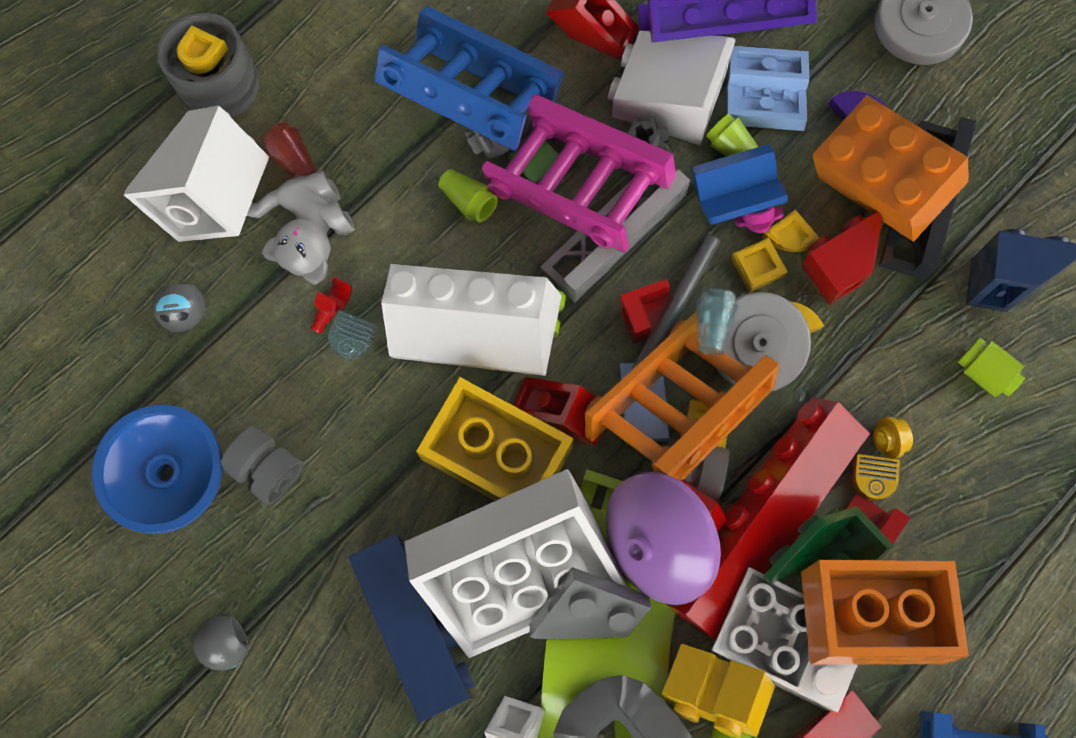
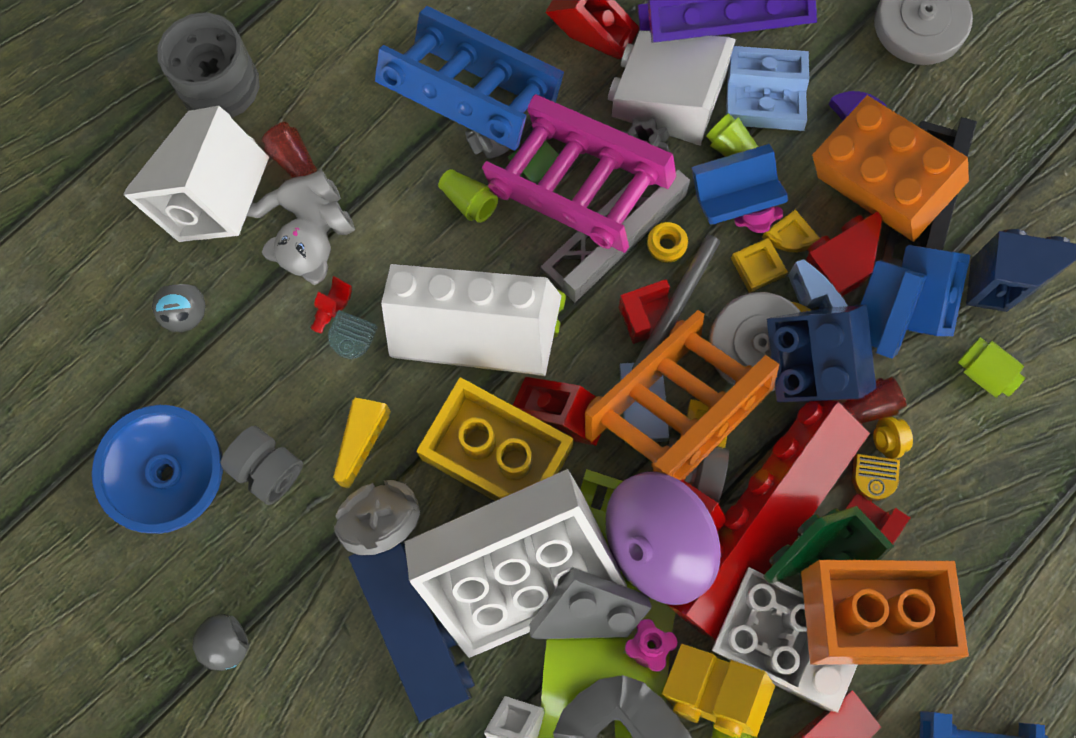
(200, 50): yellow tile -> none
(361, 432): none -> yellow slope
(376, 518): none -> light grey tile
(650, 657): none -> dark pink plate
(667, 231): none -> yellow plate
(715, 319): clear light blue cone -> none
(813, 287): none -> light blue slope
(822, 354): none -> dark blue slope
(879, 403): none -> clear red cone
(890, 305): none -> blue panel
(942, 291): none -> blue panel

